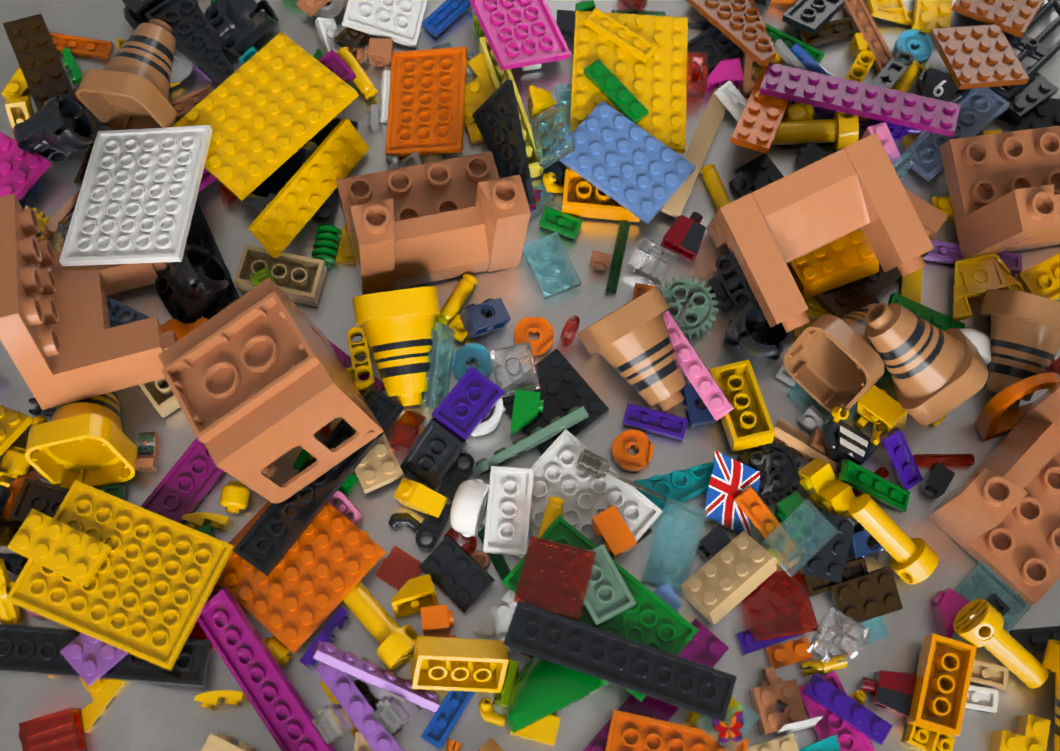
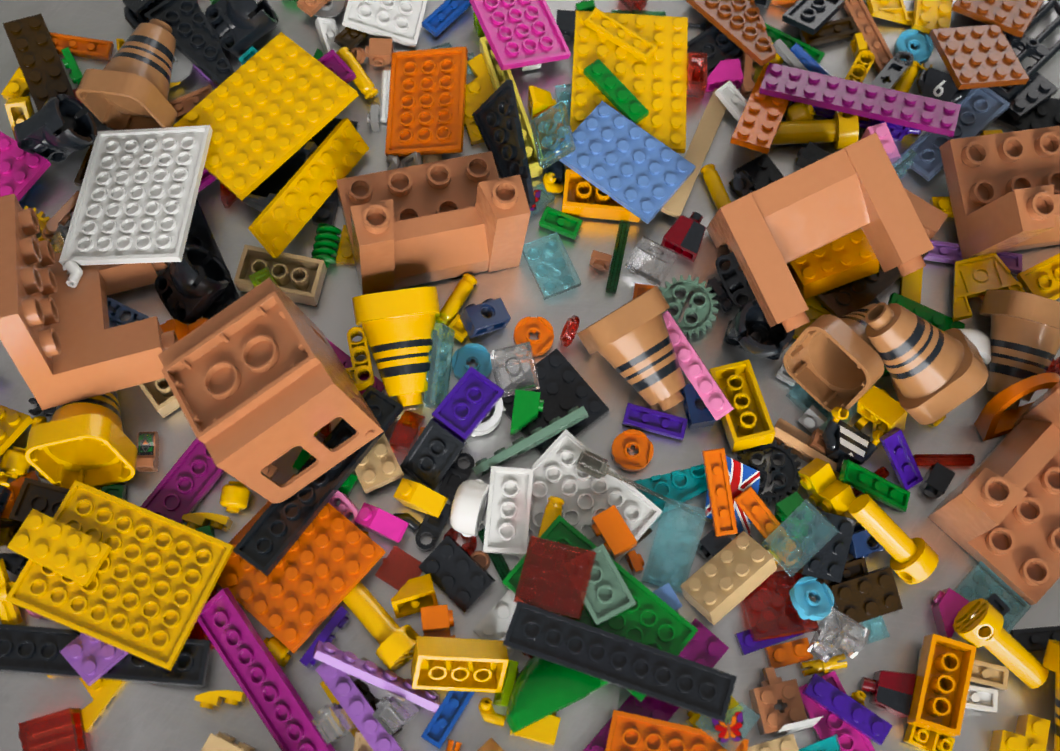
(75, 273): none -> white arm
(381, 522): none -> dark pink slope
(635, 562): none -> orange plate
(719, 492): none -> orange tile
(805, 607): none -> medium azure plate

